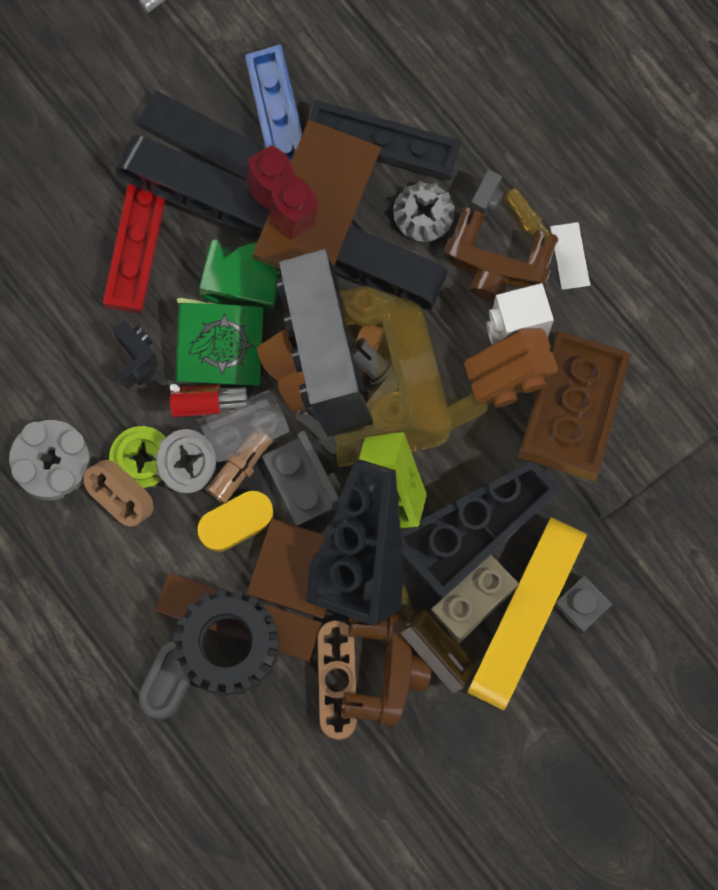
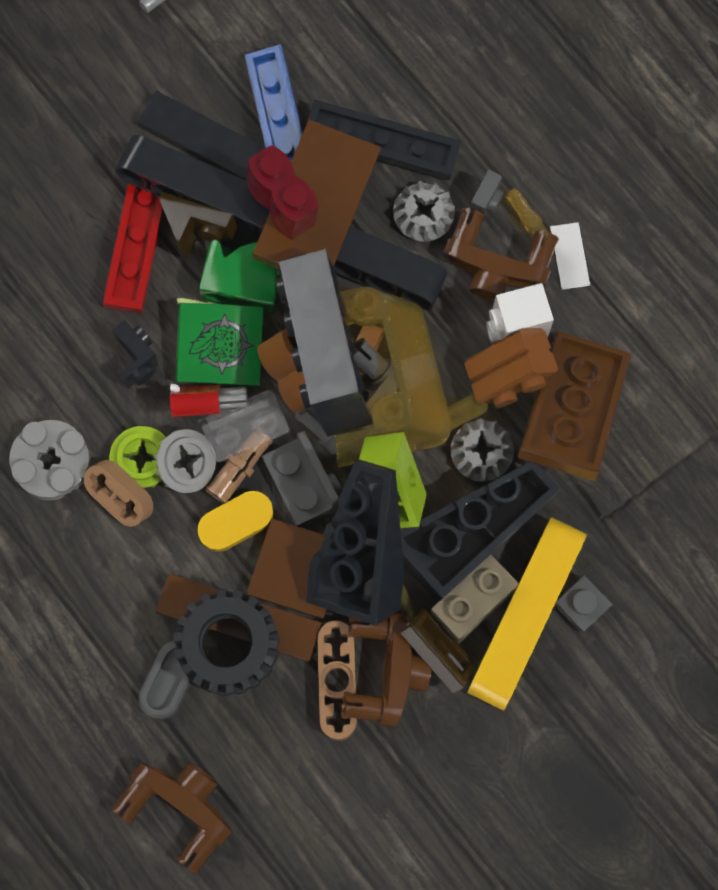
(188, 795): none -> reddish brown connector
(194, 219): none -> dark brown slope
(469, 462): none -> light grey gear

